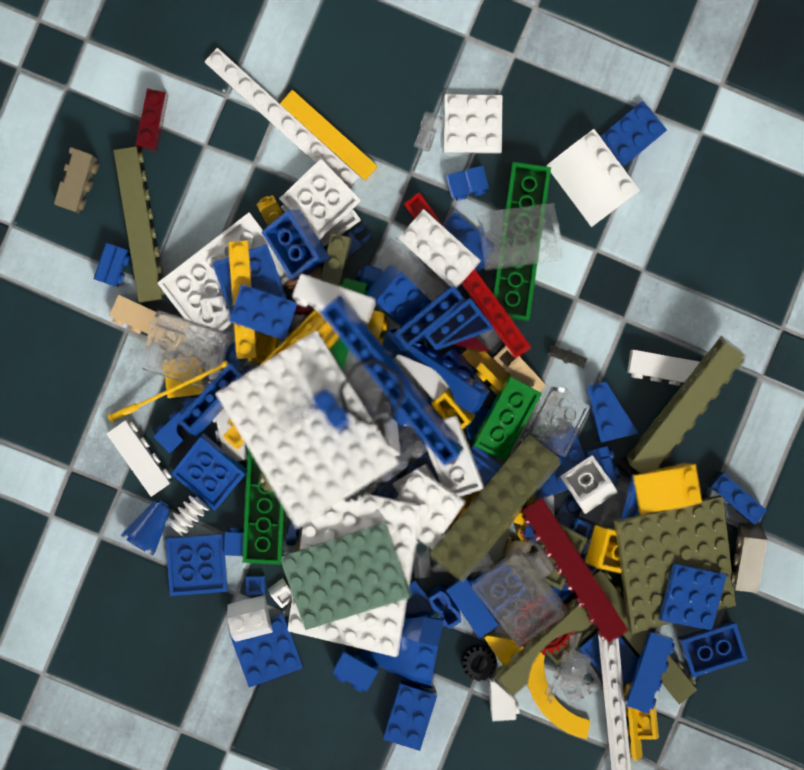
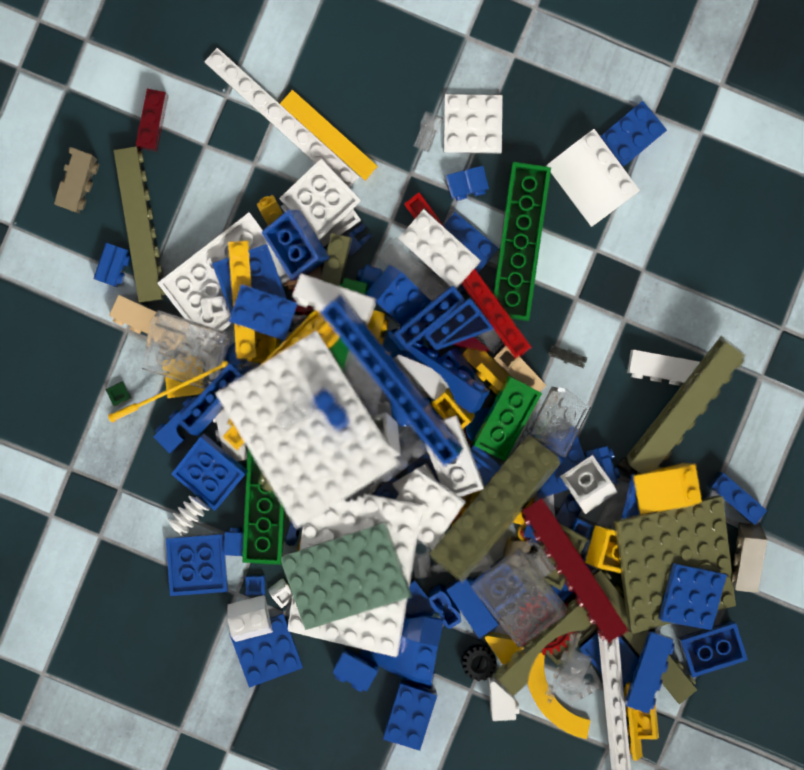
(118, 393): none -> dark green tile
(139, 458): white brick -> none
(148, 527): blue cone -> none
(395, 407): black piece -> none
(519, 237): clear slope -> none
(607, 413): blue wedge -> none

